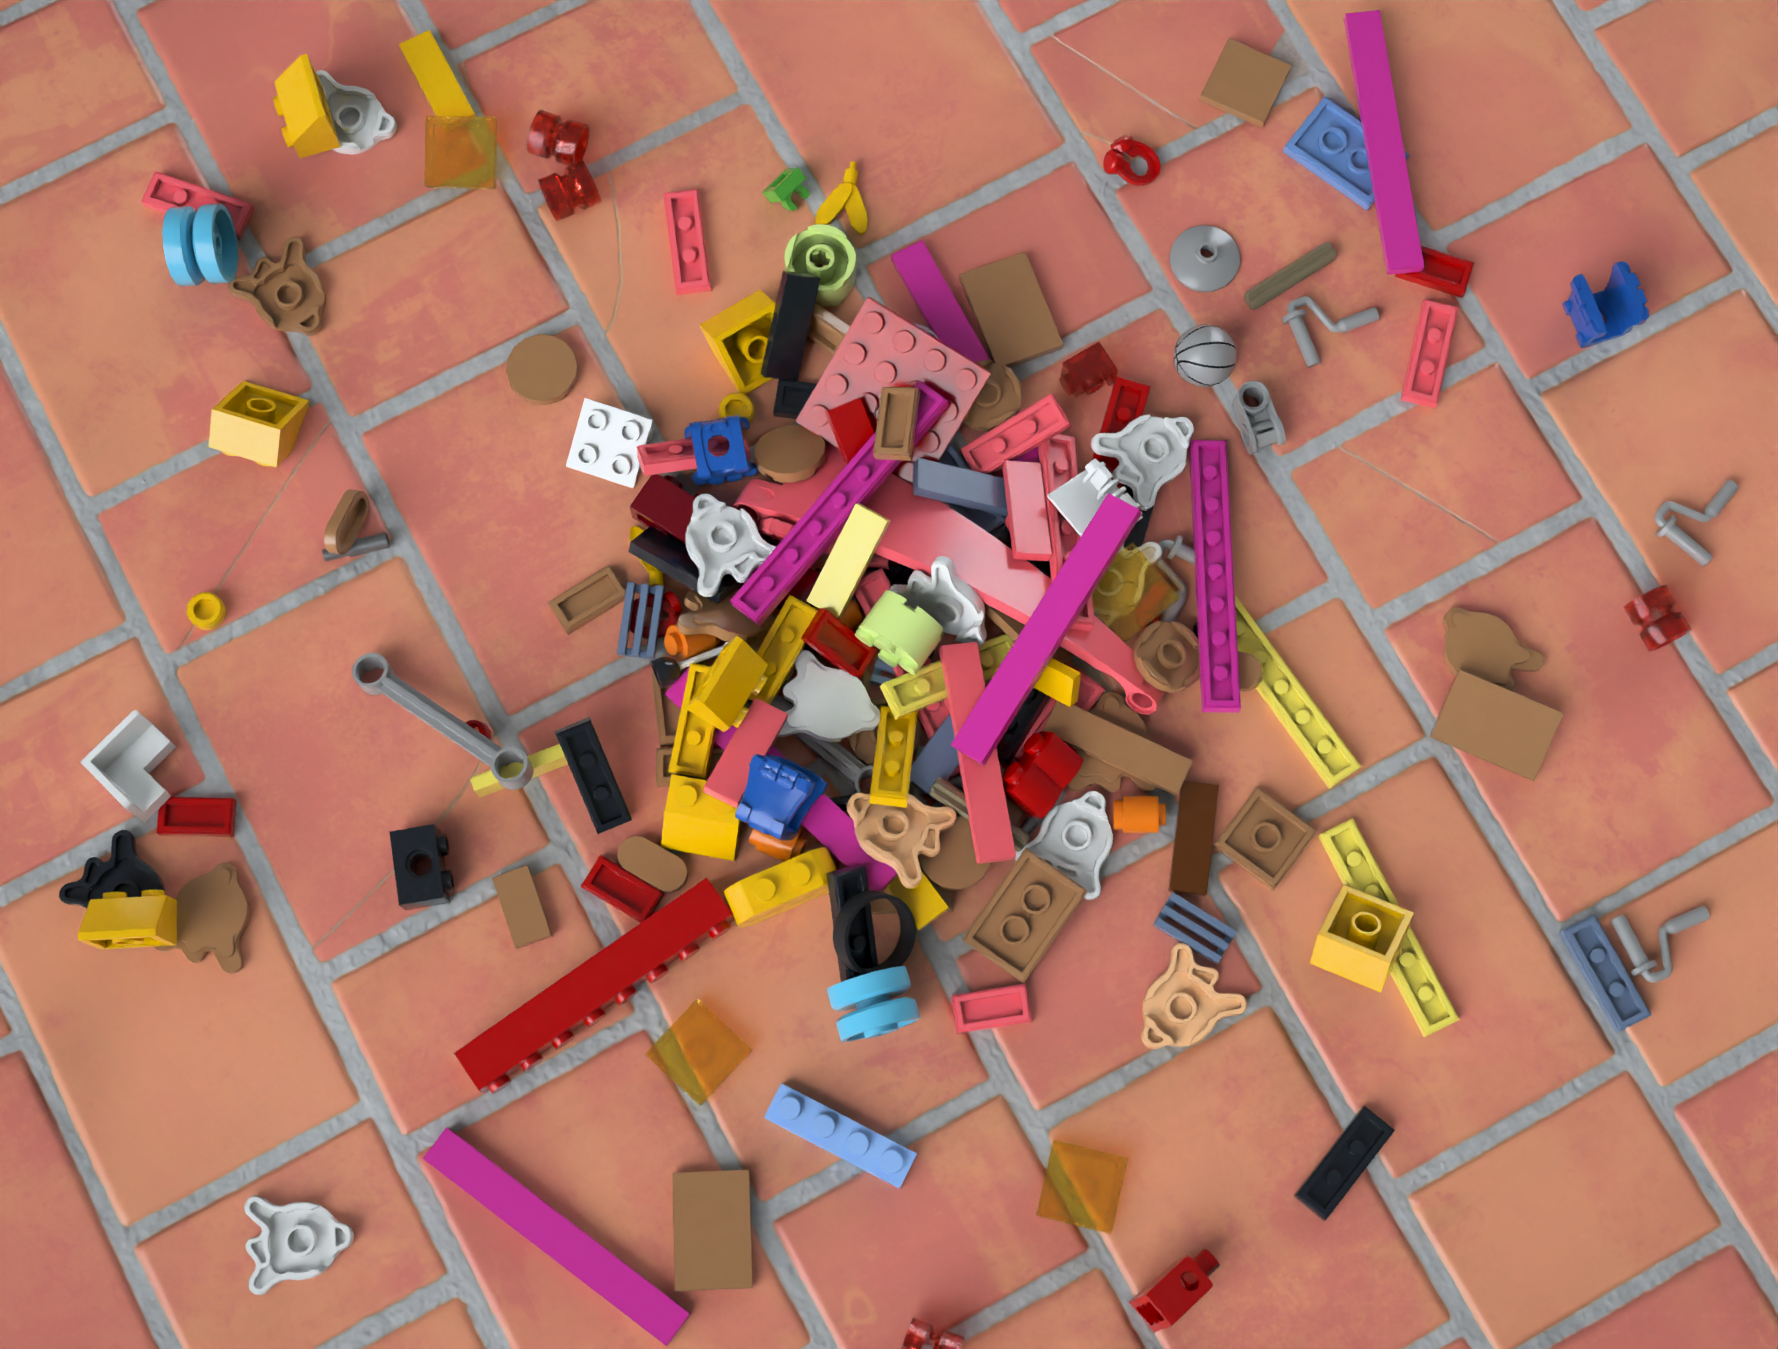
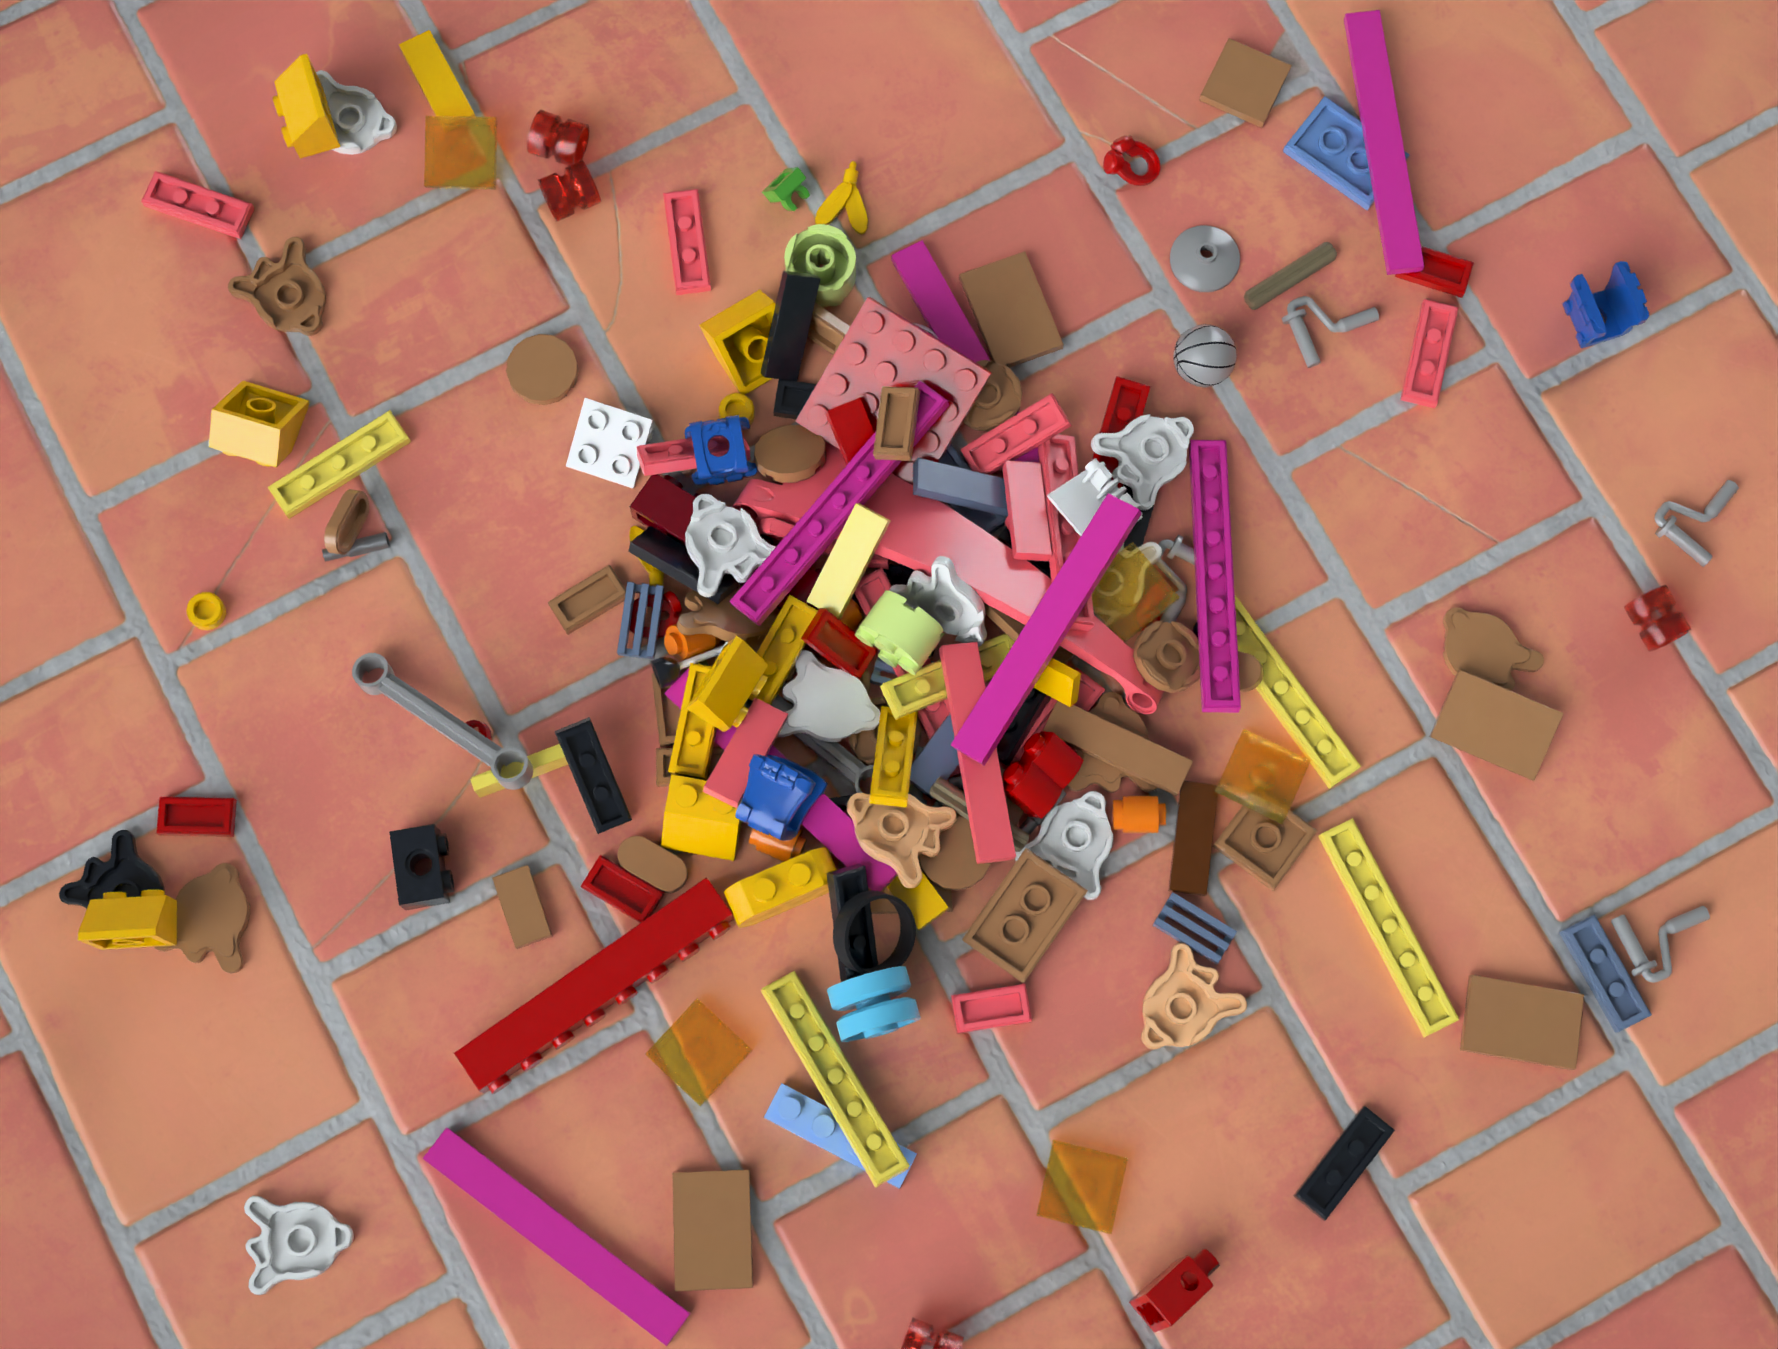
(124, 764): white panel -> none
(200, 244): medium azure wheel -> none
(339, 464): none -> light yellow tile
(835, 1079): none -> light yellow tile
(1087, 371): clear red brick -> none
(1260, 424): light grey piece -> none
(1262, 776): none -> clear yellow tile
(1361, 938): yellow slope -> none
(1522, 1022): none -> medium nougat tile

